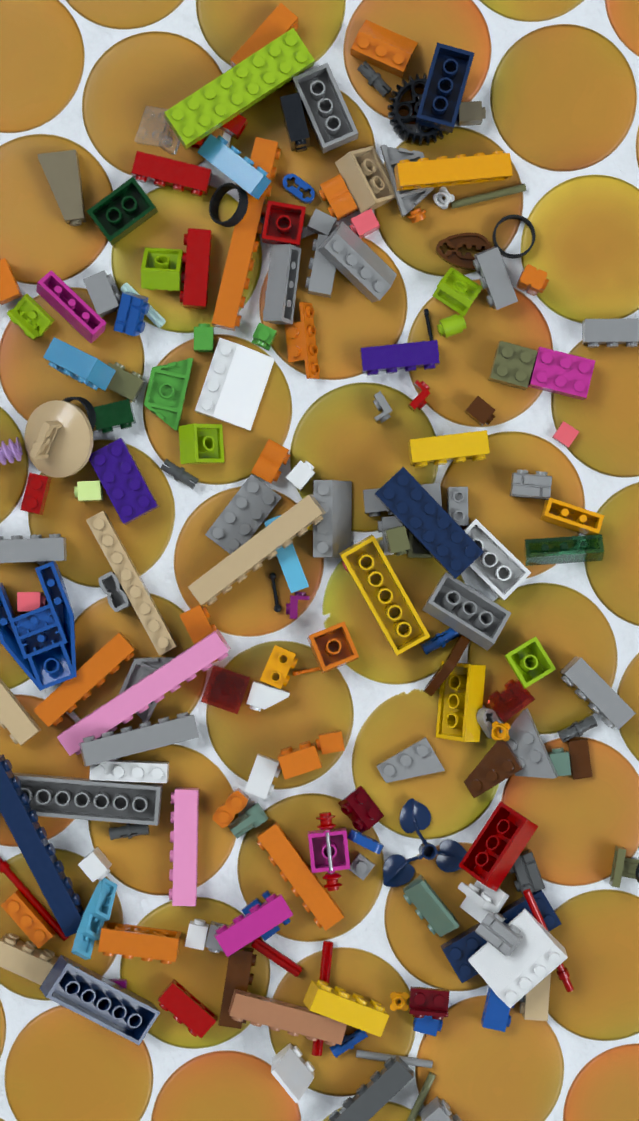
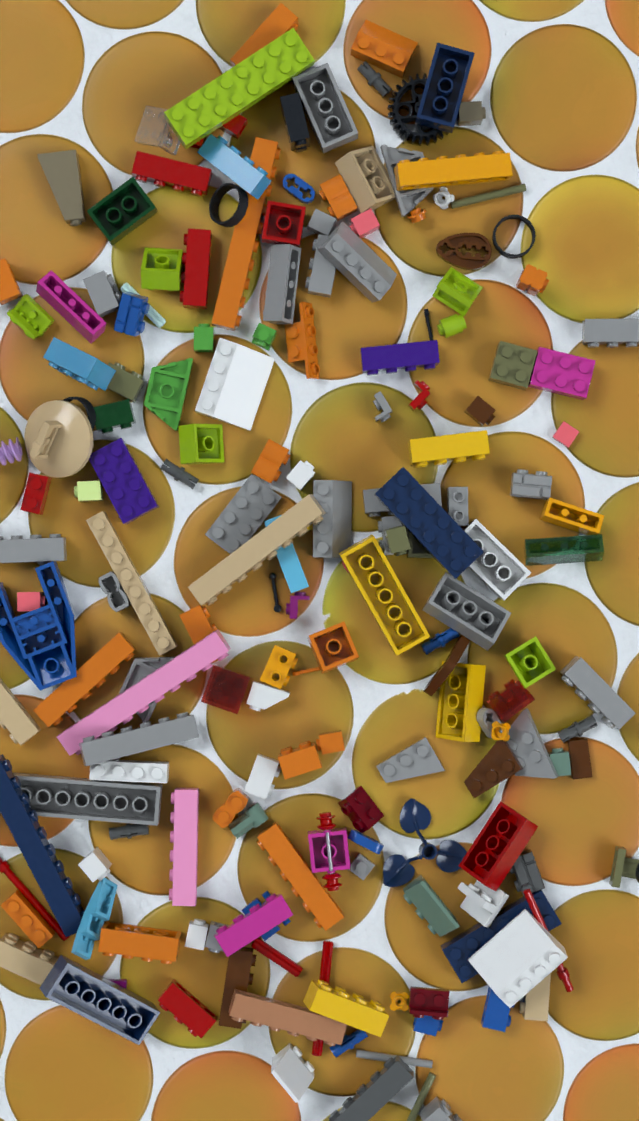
(495, 278): light grey brick -> none
(499, 934): light grey brick -> none

